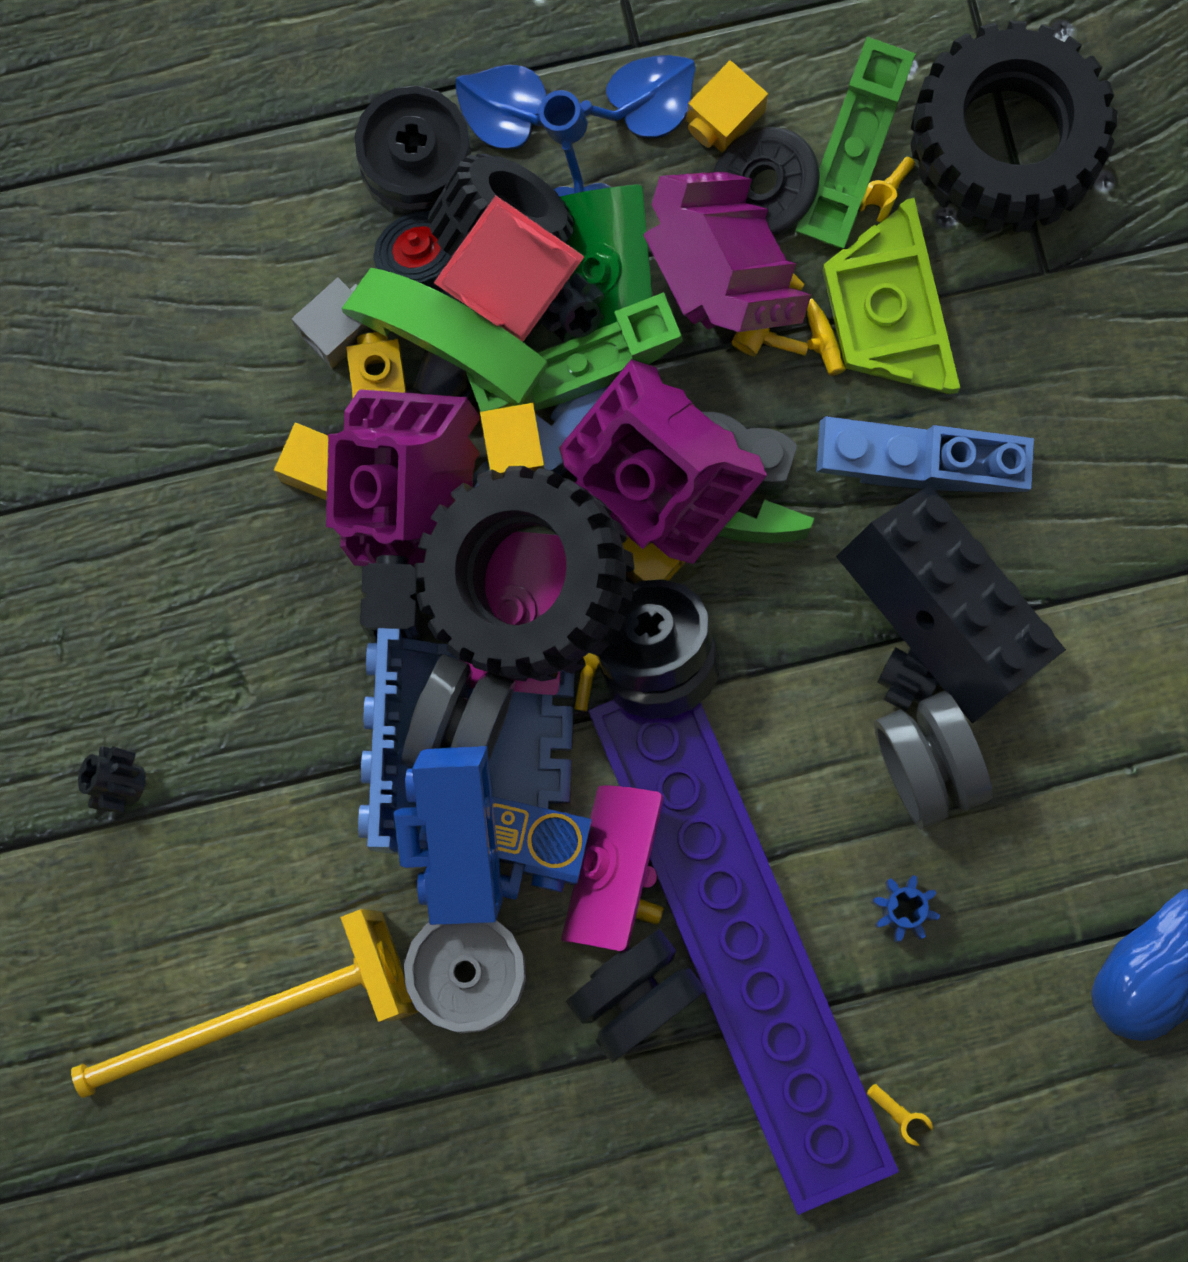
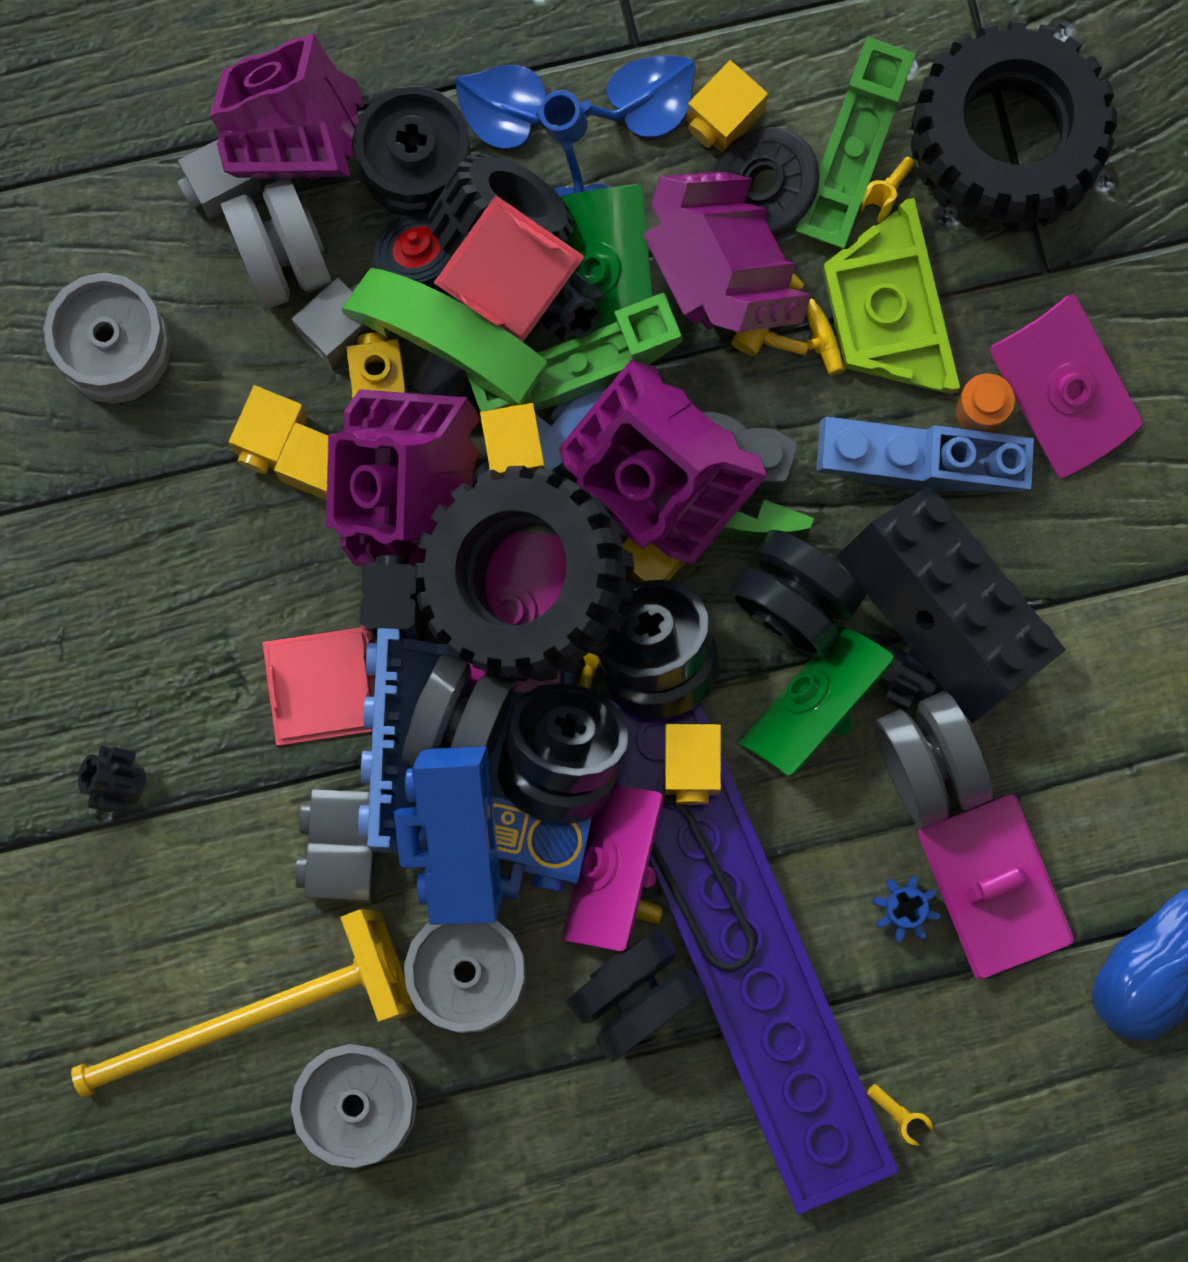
(90, 313): none -> light grey wheel
(208, 184): none -> light grey brick
(264, 429): none -> yellow brick
(277, 243): none -> light grey wheel
(286, 114): none -> magenta slope
(318, 685): none -> coral piece
(337, 860): none -> dark grey brick
(354, 1139): none -> light grey wheel
(562, 753): none -> black wheel
(692, 762): none -> yellow brick
(724, 886): none -> black piece
(797, 593): none -> black wheel
(817, 702): none -> green shield
(985, 403): none -> orange brick
(995, 886): none -> dark pink shield
(1067, 387): none -> dark pink shield

